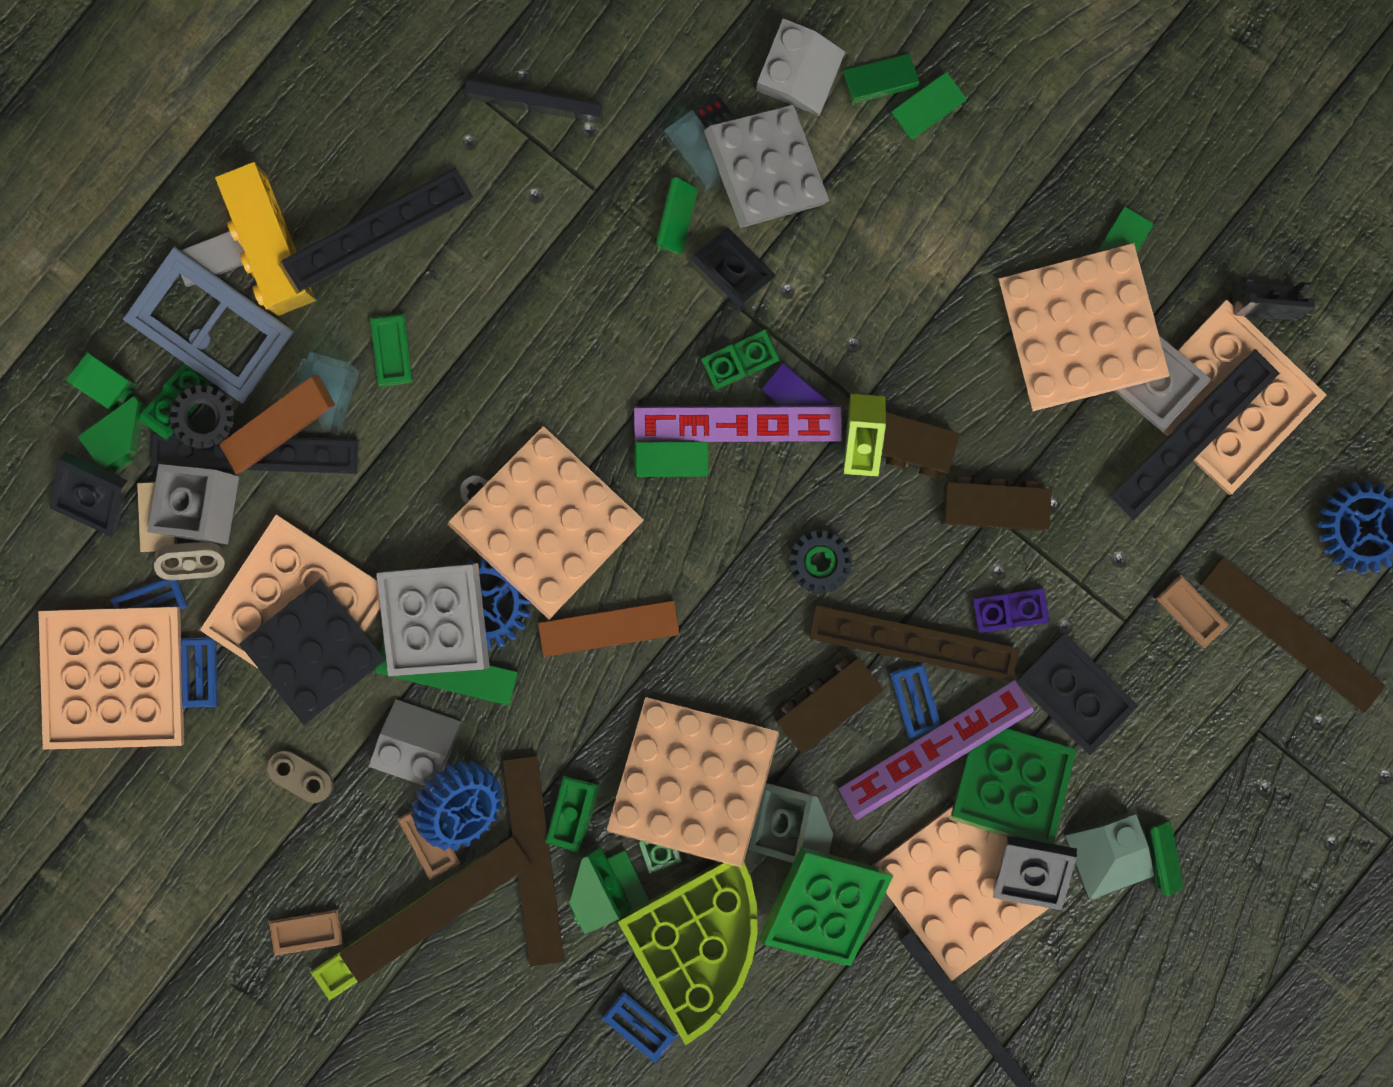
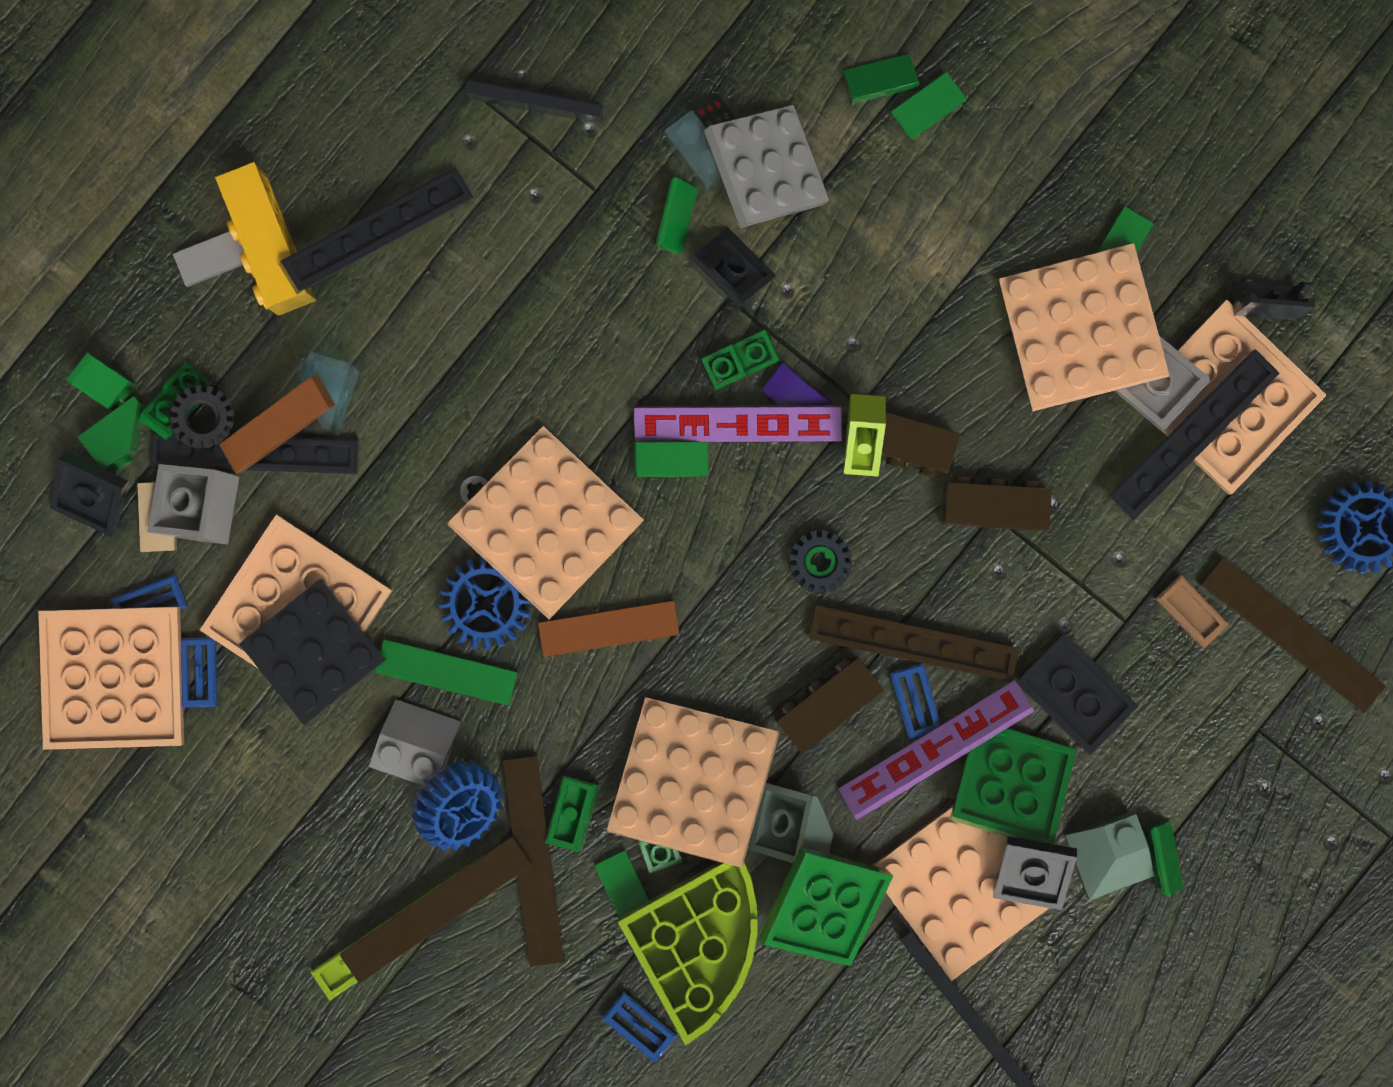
(140, 318): sand blue door -> none
(189, 561): dark tan plate -> none
(299, 776): dark tan plate -> none
(306, 932): medium nougat tile -> none
(391, 350): green tile -> none
(433, 620): light grey plate -> none
(433, 859): medium nougat tile -> none
(597, 894): green slope -> none
(800, 67): light grey slope -> none
(1011, 610): dark purple slope -> none

